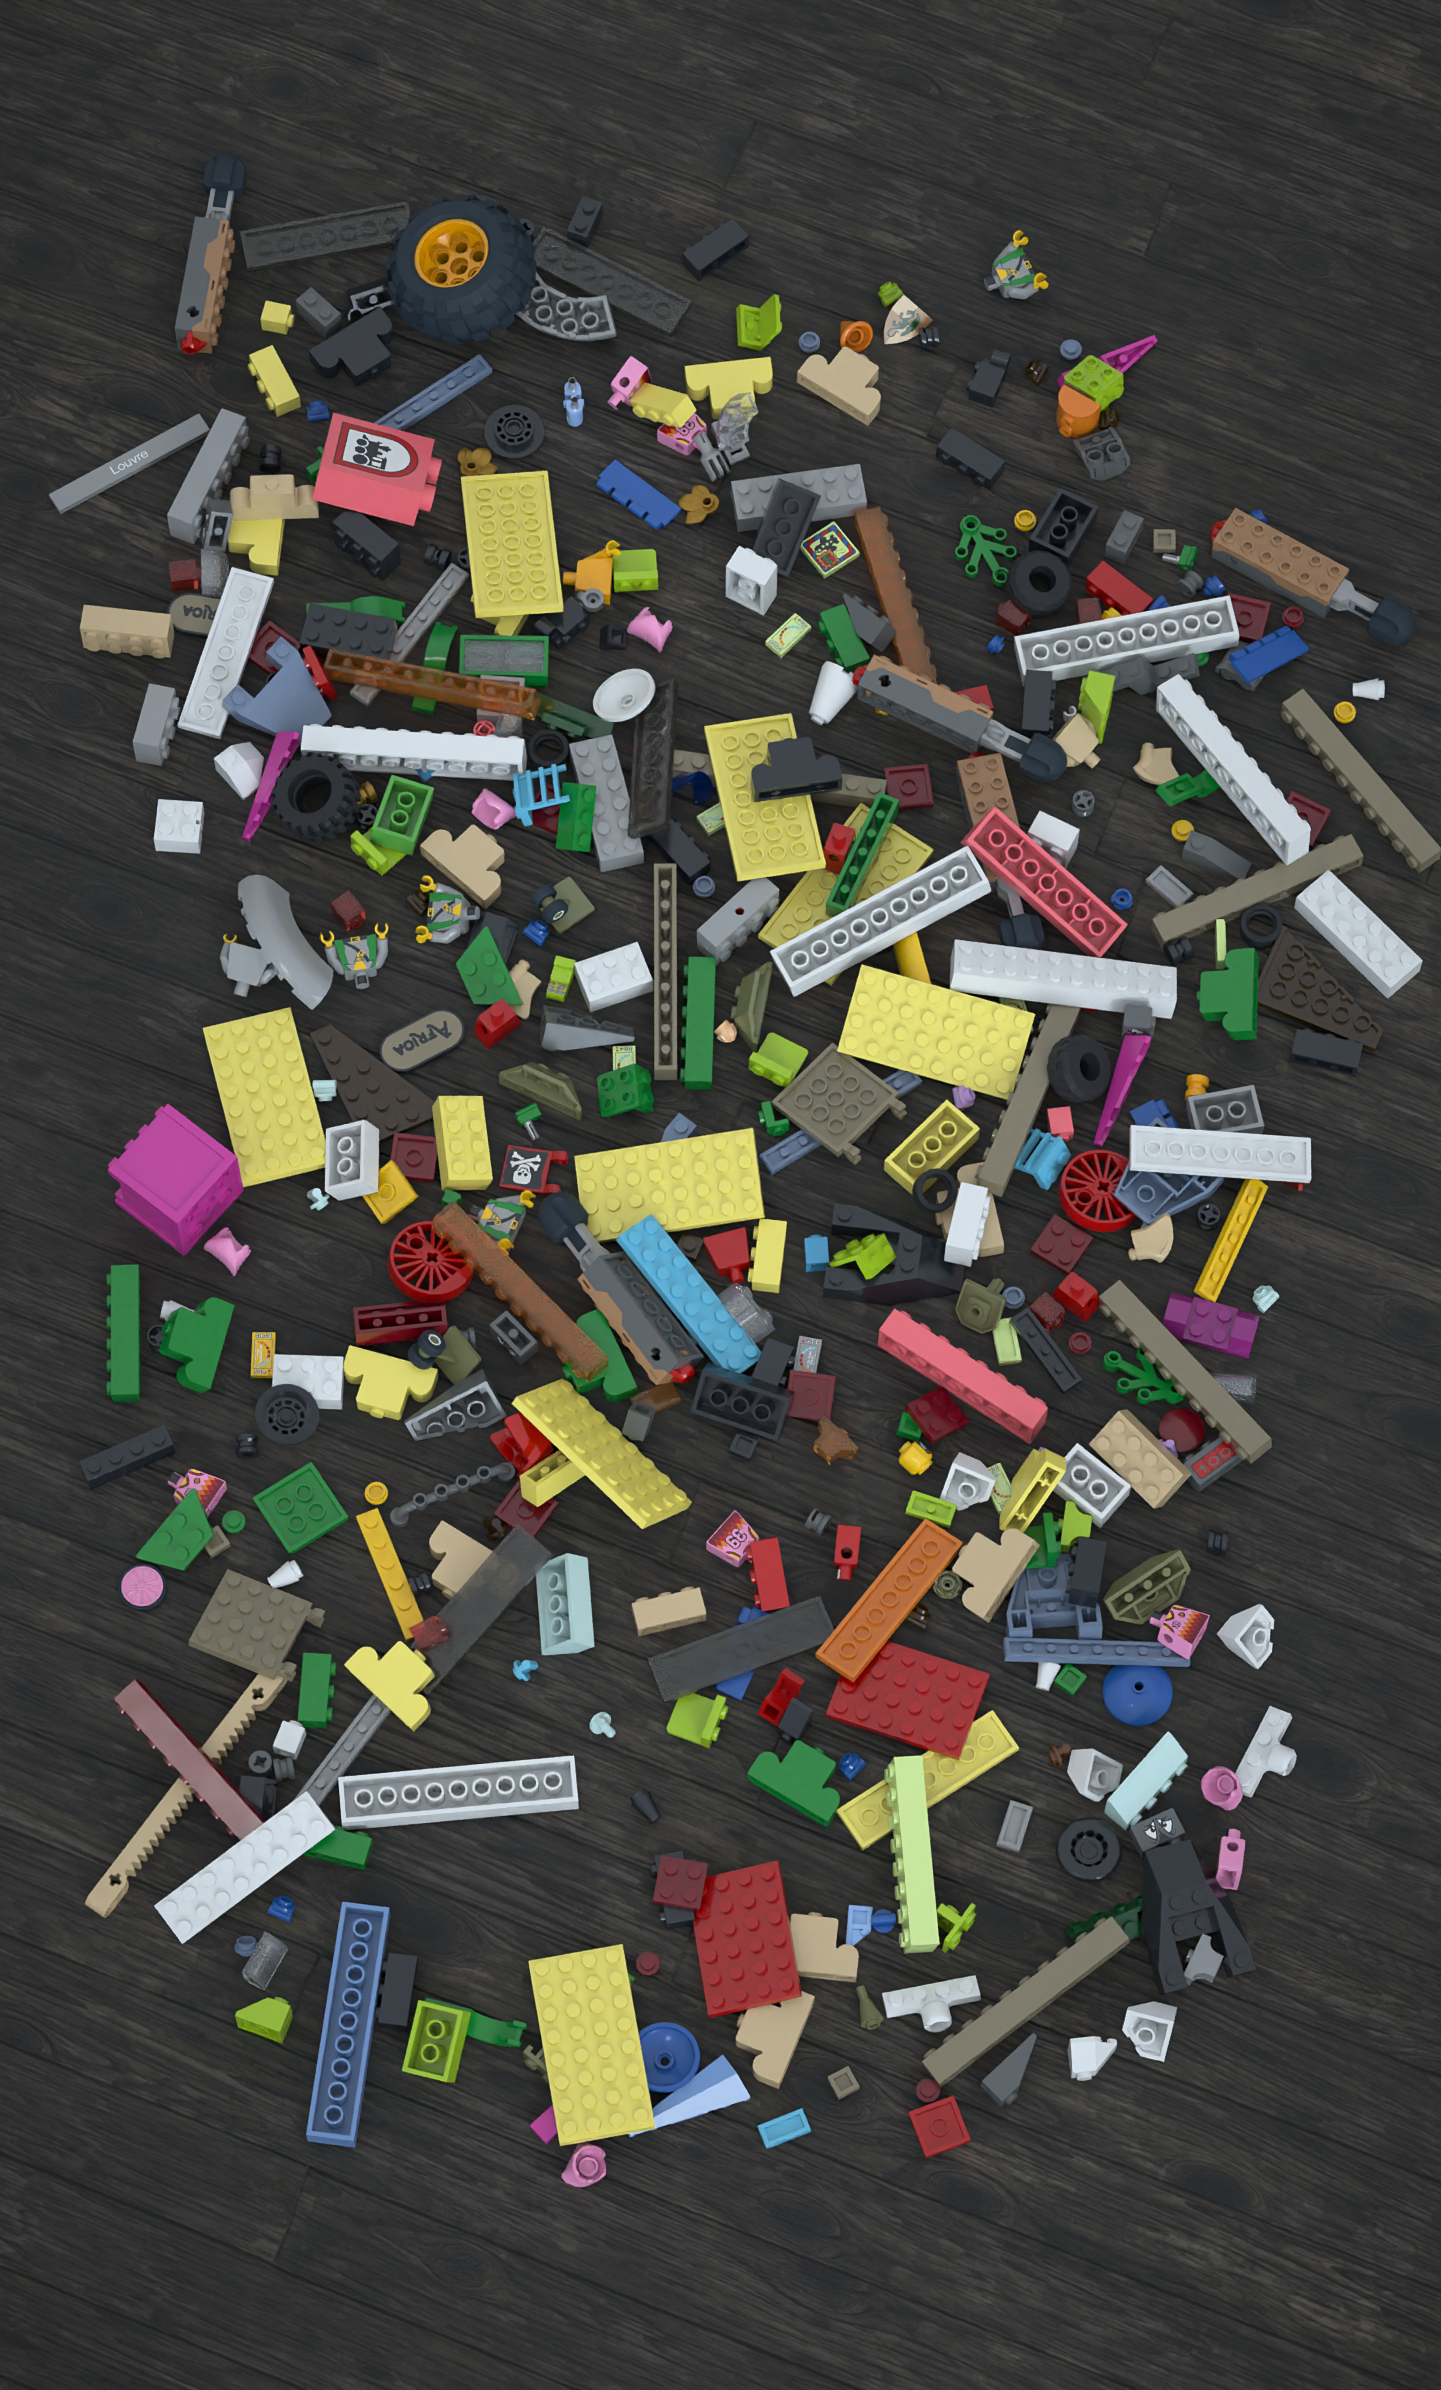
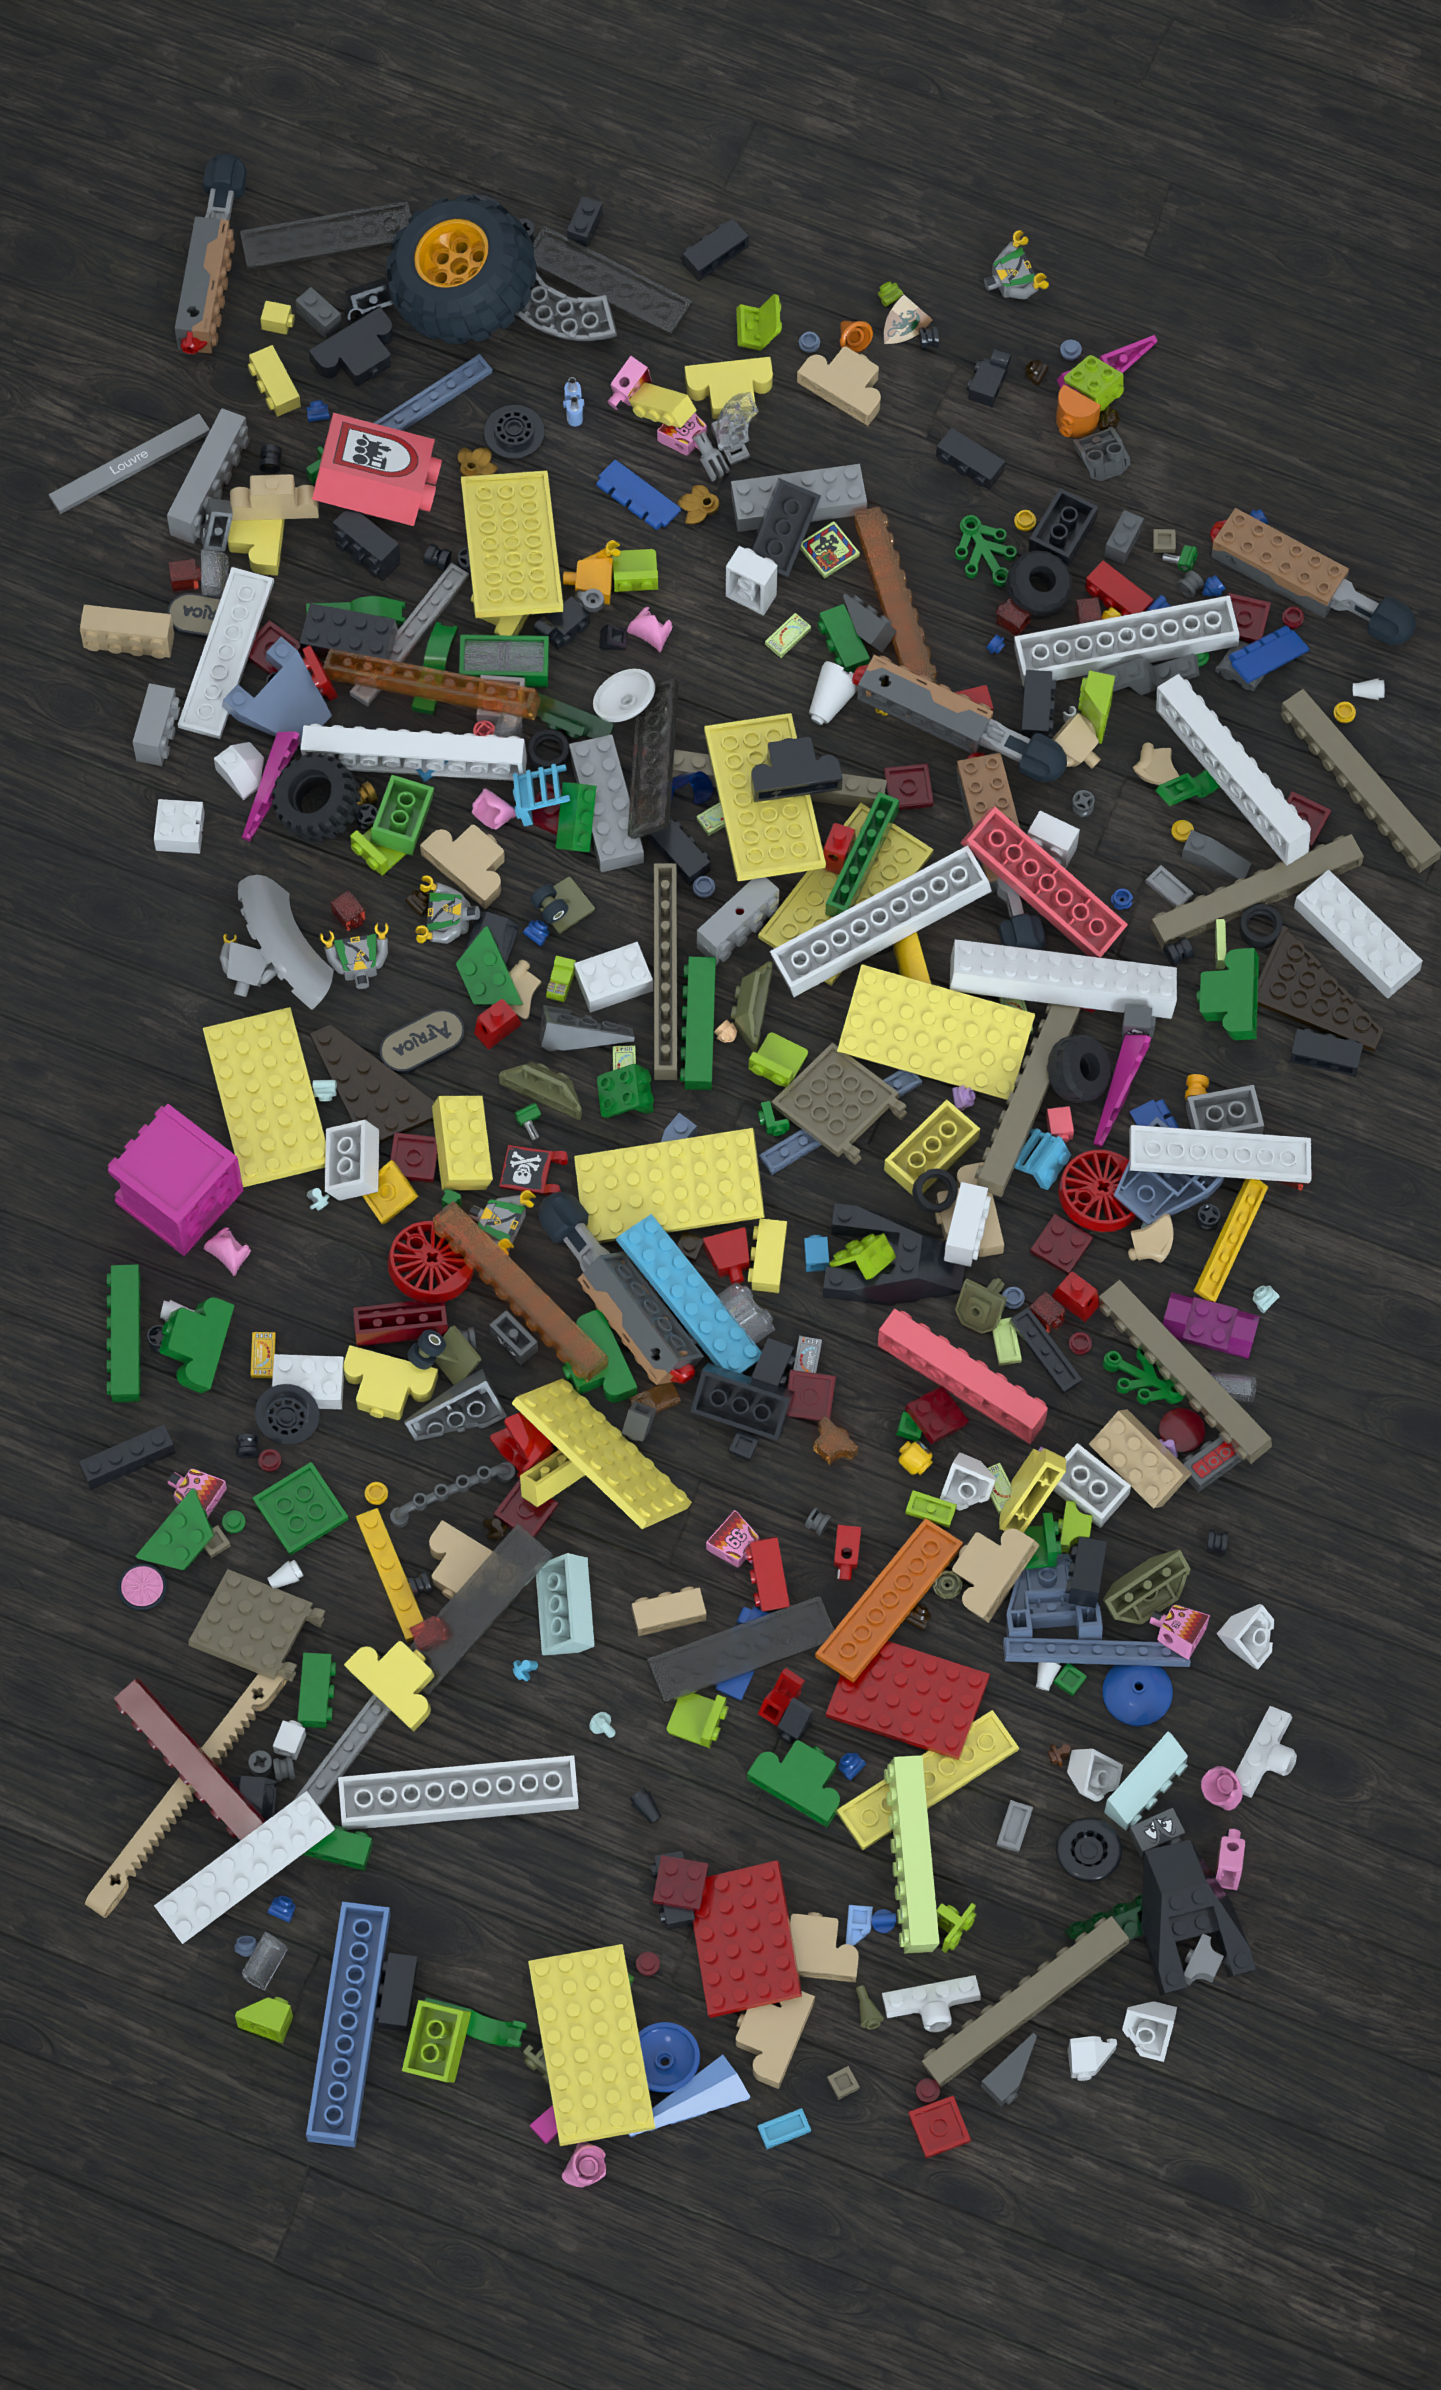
(269, 1460): none -> dark red plate

